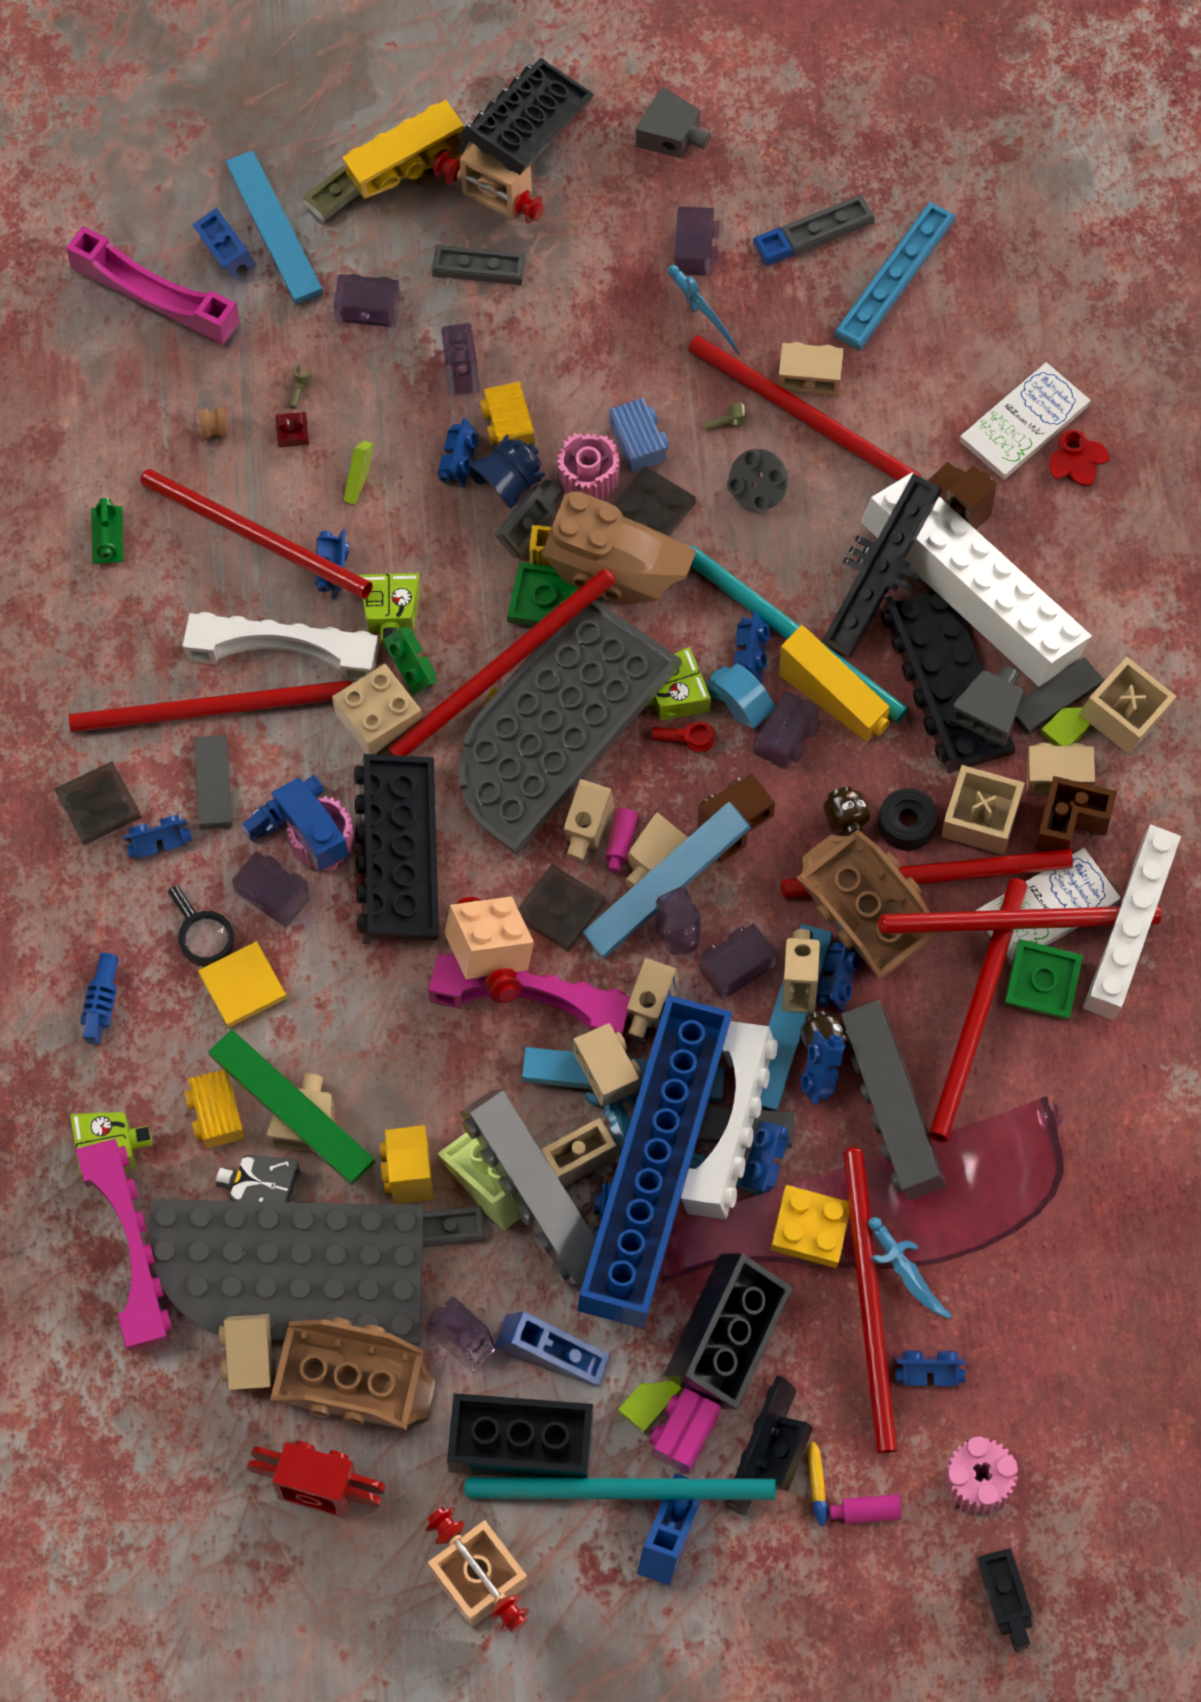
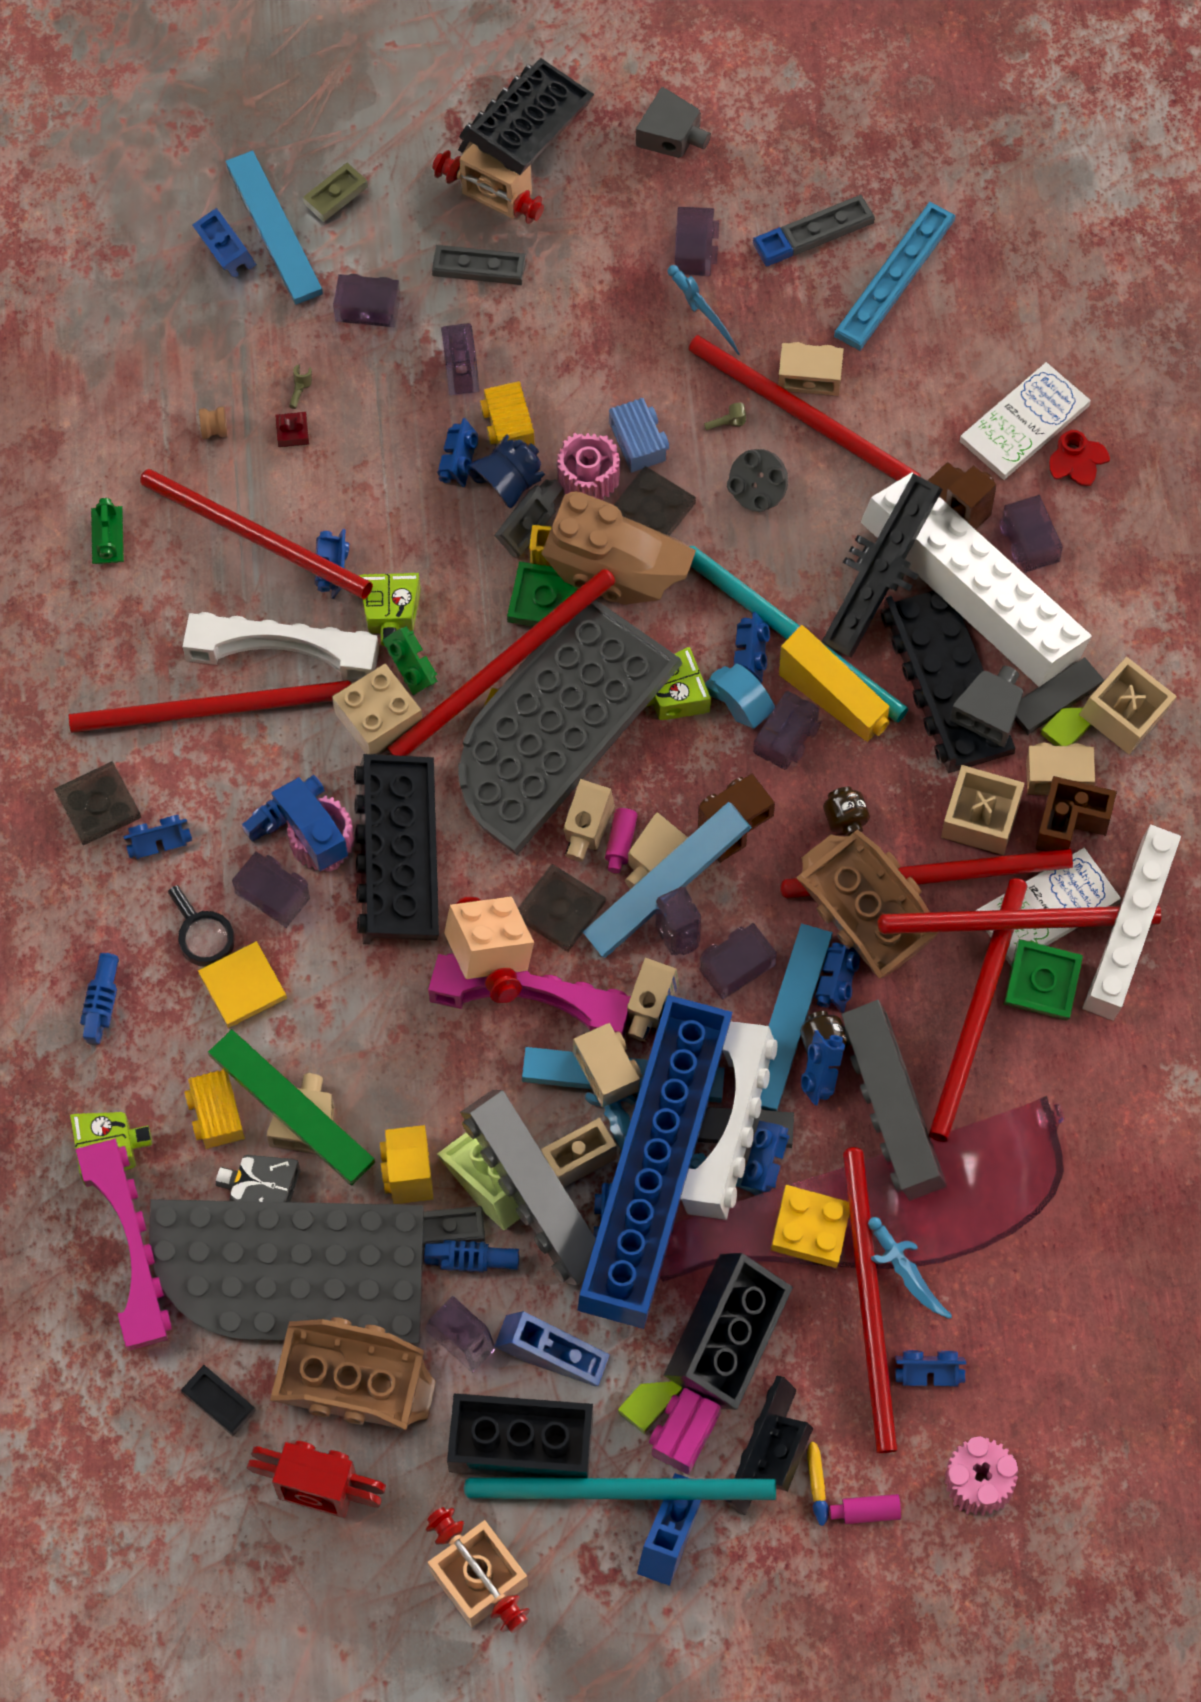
(202, 312): dark pink arch -> none
(213, 781): dark grey tile -> none
(218, 1400): none -> black tile
(247, 1352): tan brick -> none
(358, 471): lime tile -> none
(404, 150): yellow wedge -> none
(470, 1256): none -> blue hinge
(698, 736): red plate -> none
(800, 973): tan torso -> none
(907, 801): black tyre -> none
(1006, 1596): black hinge -> none
(1031, 534): none -> clear purple brick

